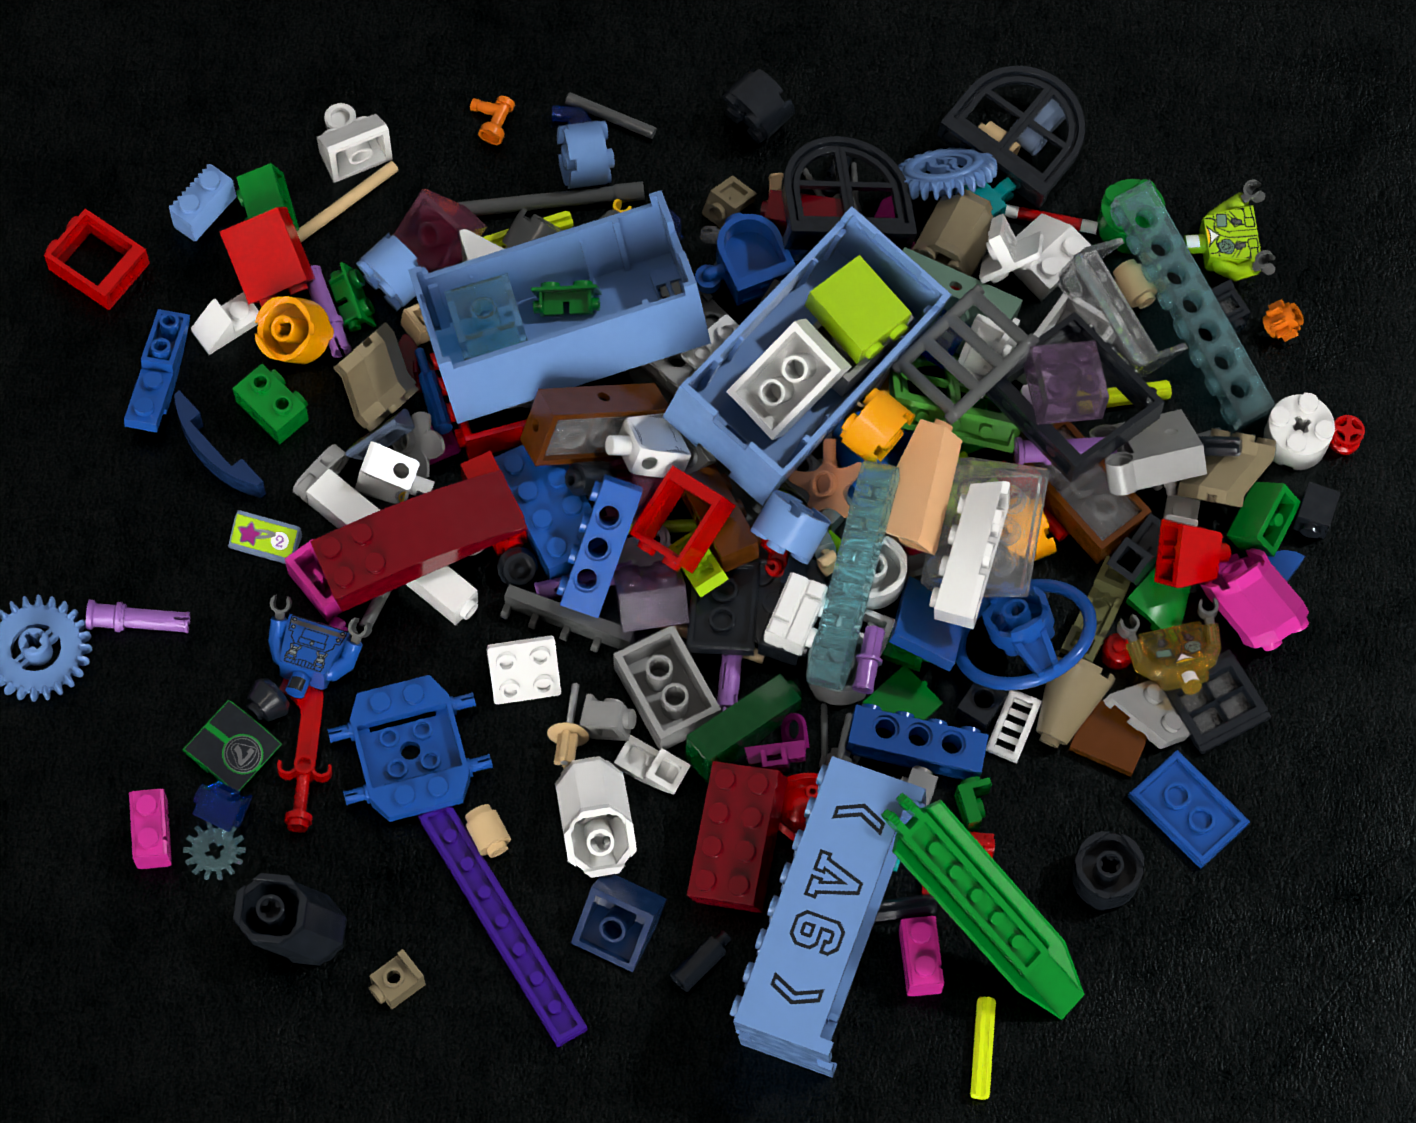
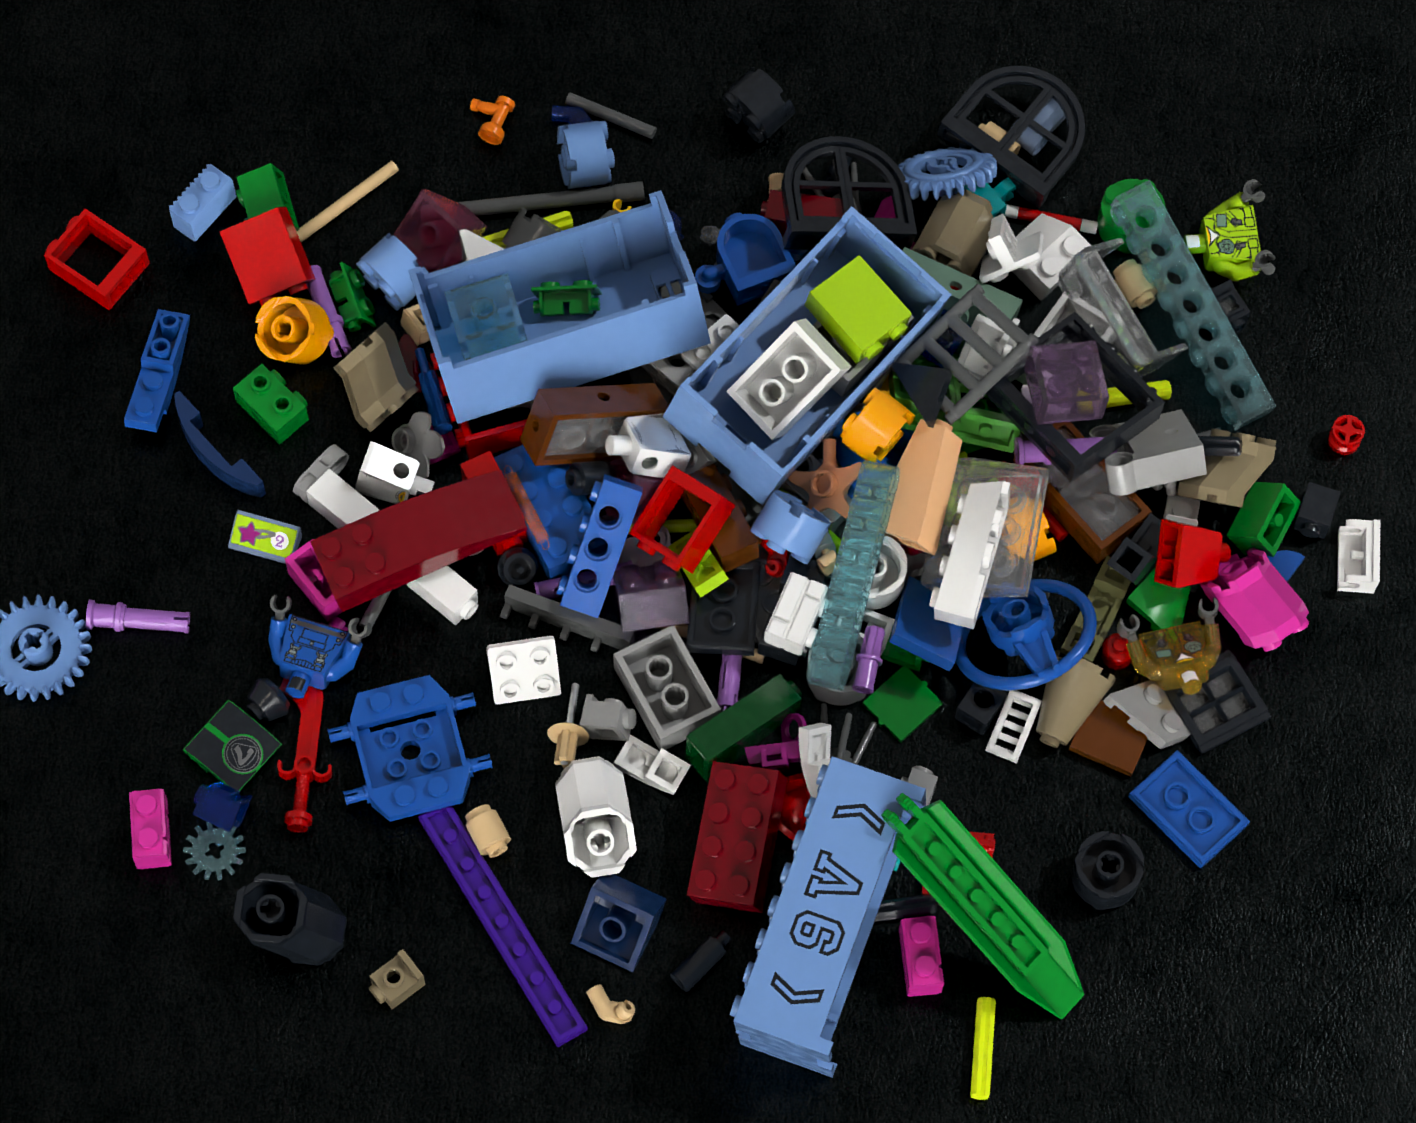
(224, 323): white slope -> none
(339, 115): white tile -> none
(355, 147): white slope -> none
(384, 434): sand blue slope -> none
(533, 510): none -> piece
(610, 1010): none -> tan arm
(726, 199): dark tan bracket -> none
(814, 752): none -> white slope
(900, 751): blue brick -> none
(925, 387): none -> black tile
(969, 807): green bracket -> none
(1283, 320): orange gear -> none
(1301, 430): white brick -> none
(1359, 556): none -> white hinge

